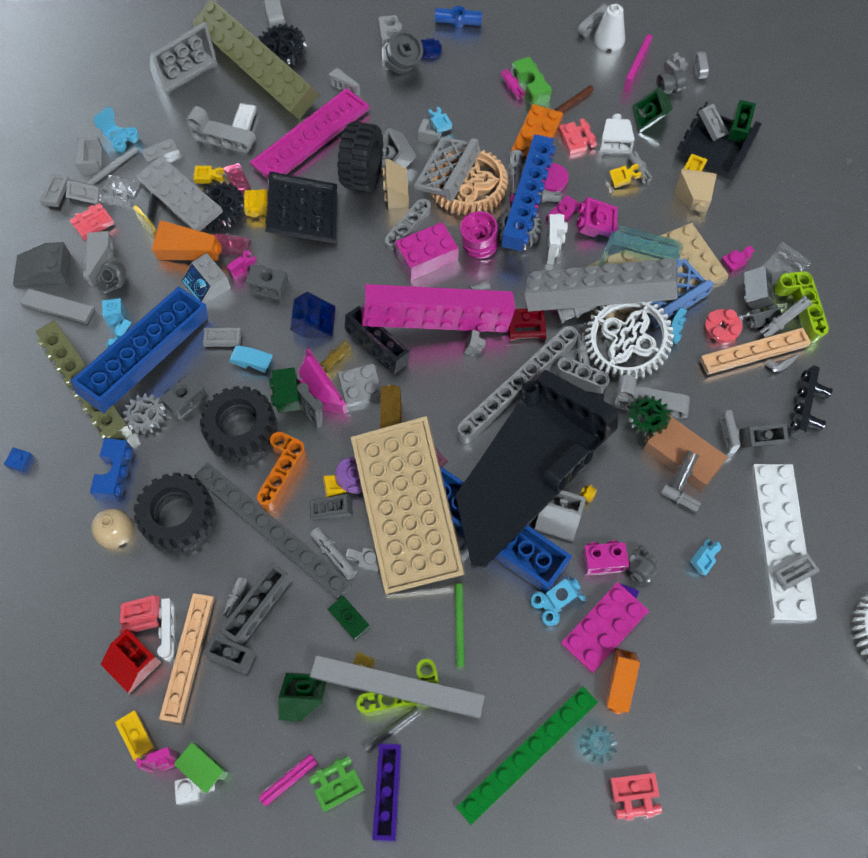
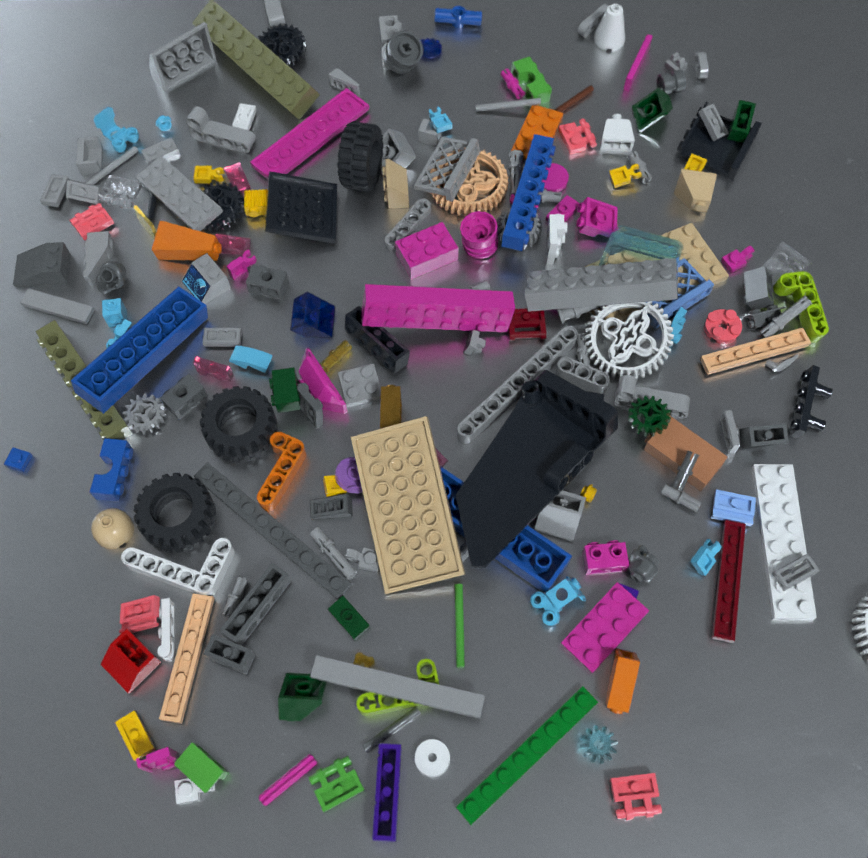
(163, 123): none -> medium azure plate
(181, 572): none -> white beam
(211, 368): none -> clear pink plate
(434, 747): none -> white piece
(508, 104): none -> light grey bar
(728, 581): none -> dark red plate
(733, 507): none -> light blue plate

